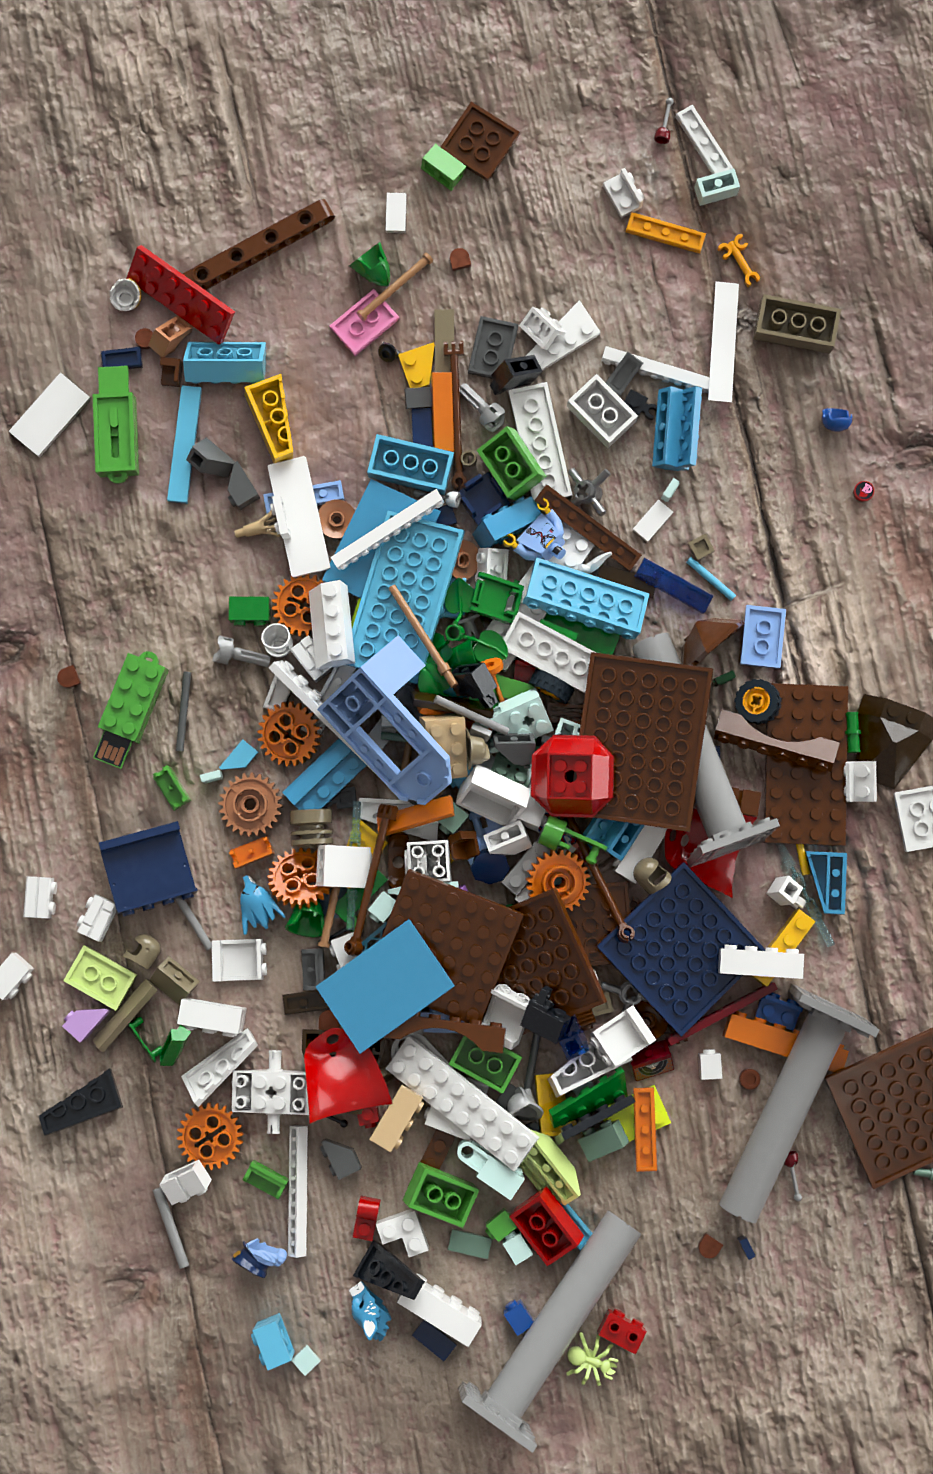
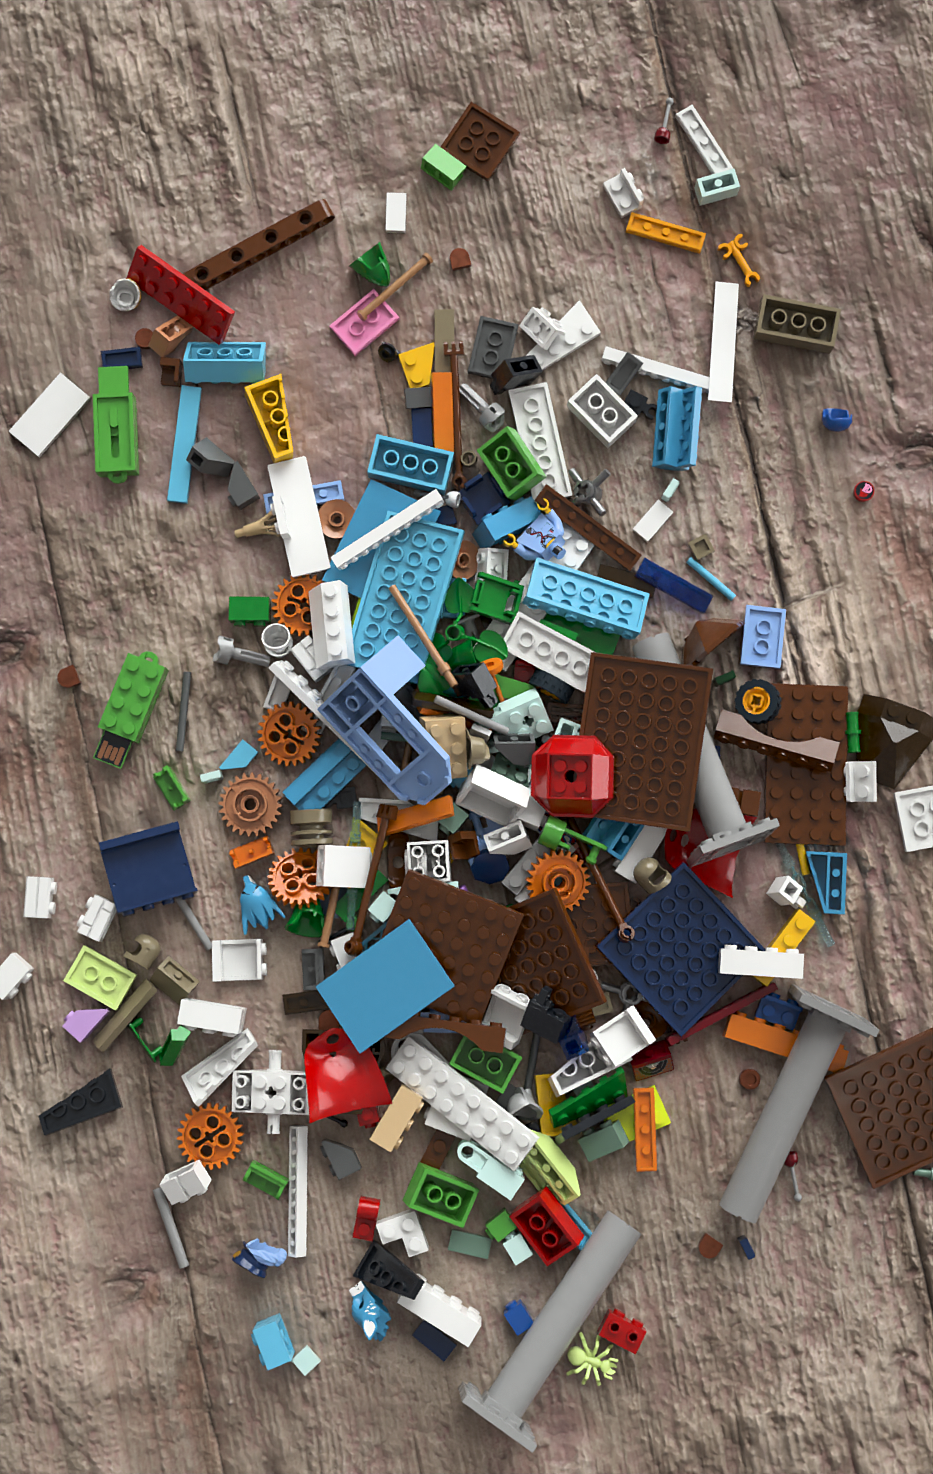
(594, 563): white bar -> none
(709, 1064): white brick -> none

